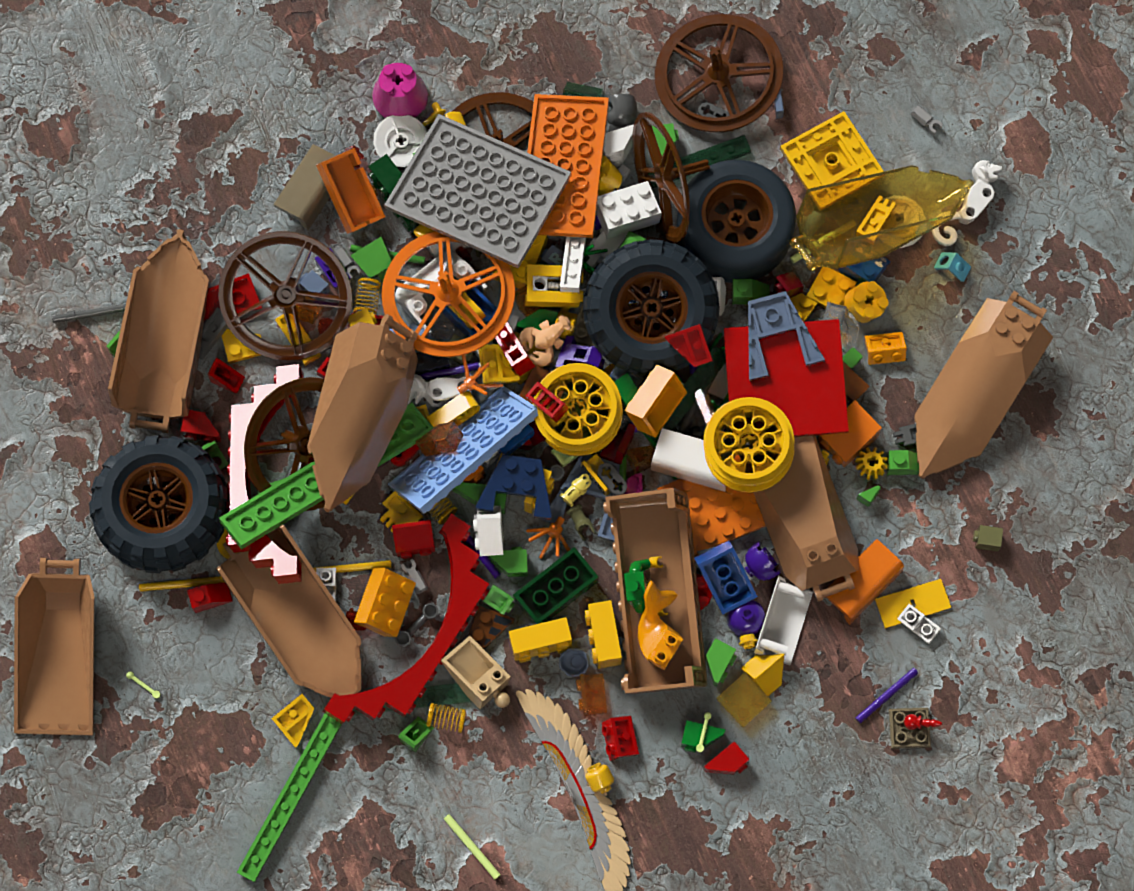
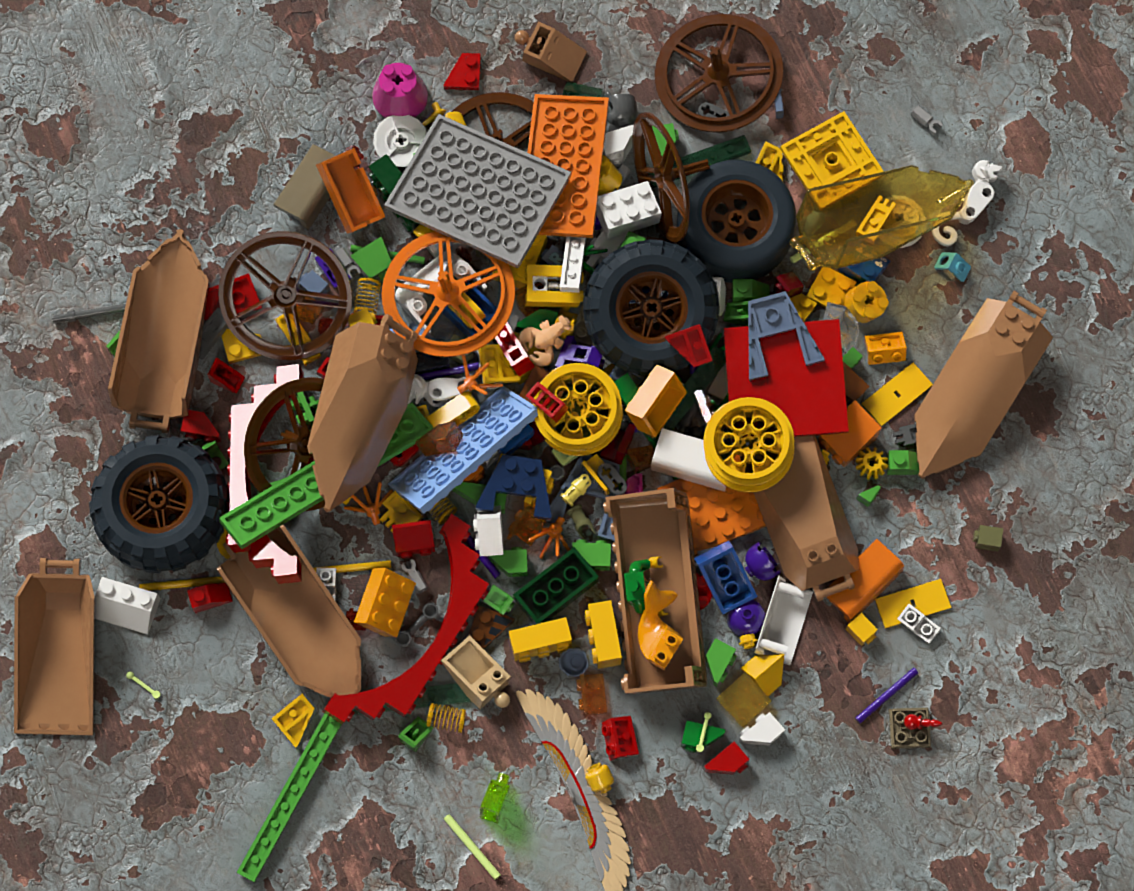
(125, 605): none -> white slope
(308, 416): none -> bright green hips
(372, 509): none -> orange plant
(465, 73): none -> red wing
(495, 798): none -> clear neon green torso
(525, 525): none -> clear orange bracket
(556, 56): none -> medium nougat slope
(596, 554): none -> bright green slope
(737, 313): none -> bright green slope
(763, 732): none -> white slope
(771, 158): none -> yellow wing
(862, 630): none -> yellow brick
(908, 384): none -> yellow piece

